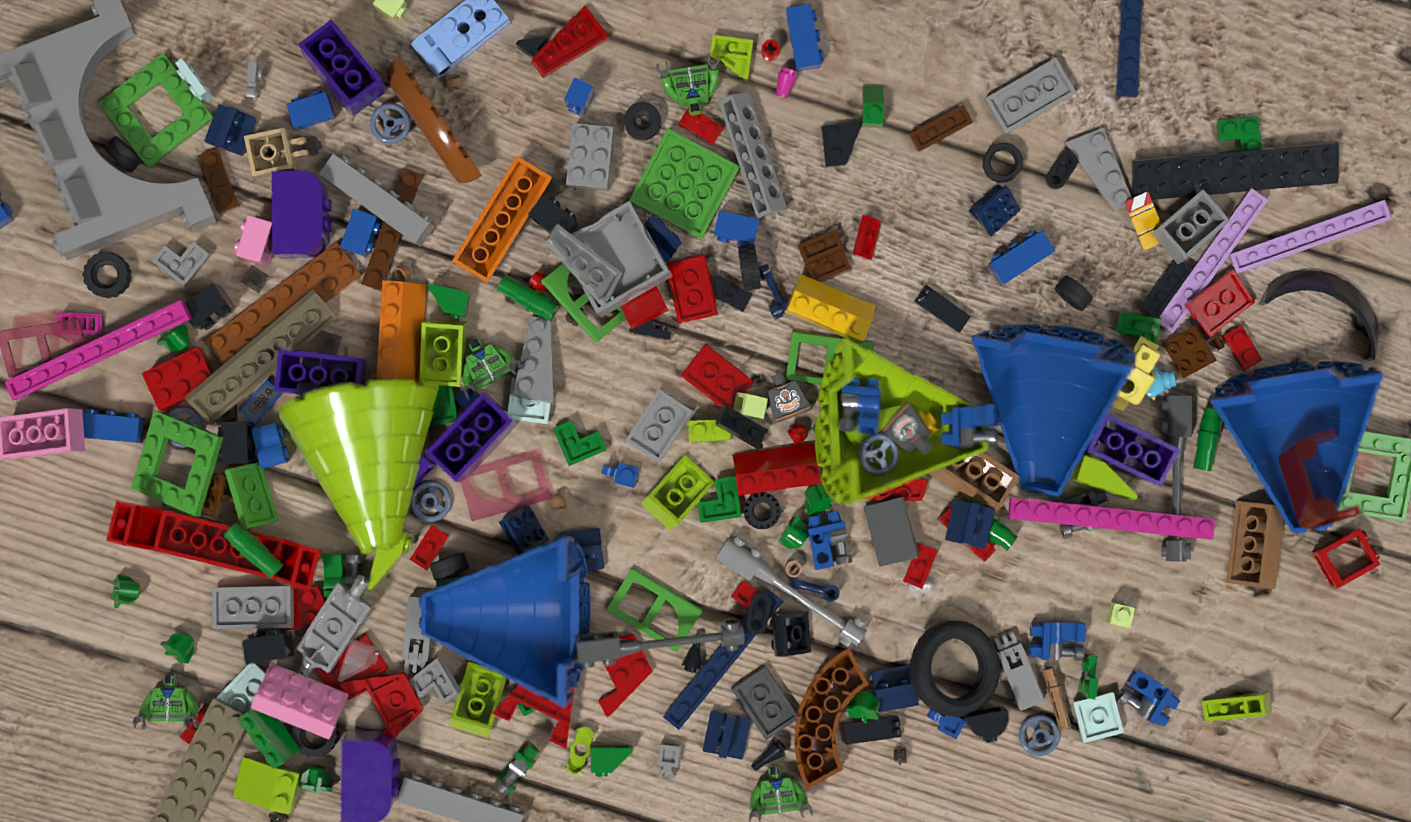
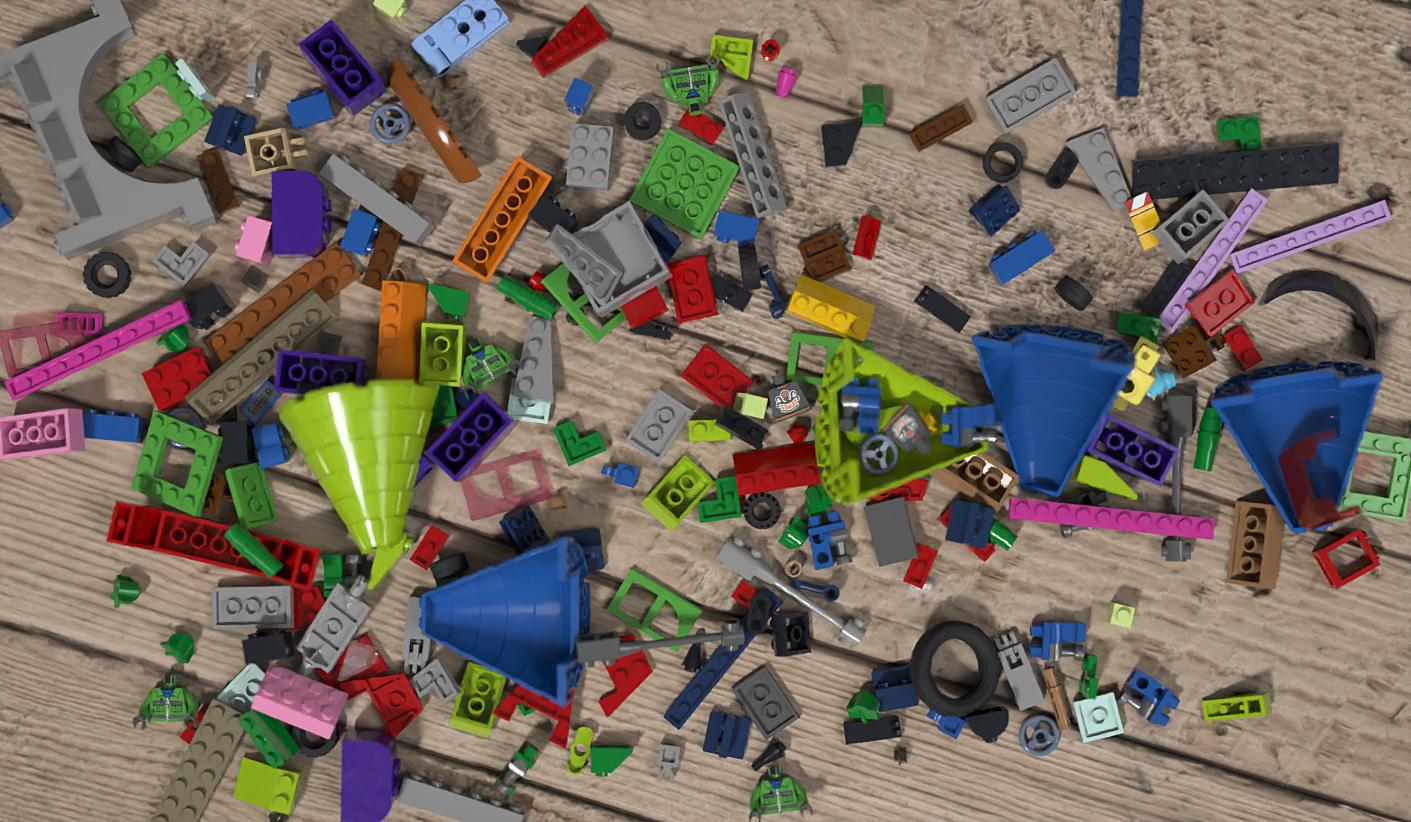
(316, 779): green piece -> none
(317, 145): clear smoke plate -> none
(423, 504): sand blue piece -> none
(804, 37): blue brick -> none
(820, 716): dark orange brick -> none

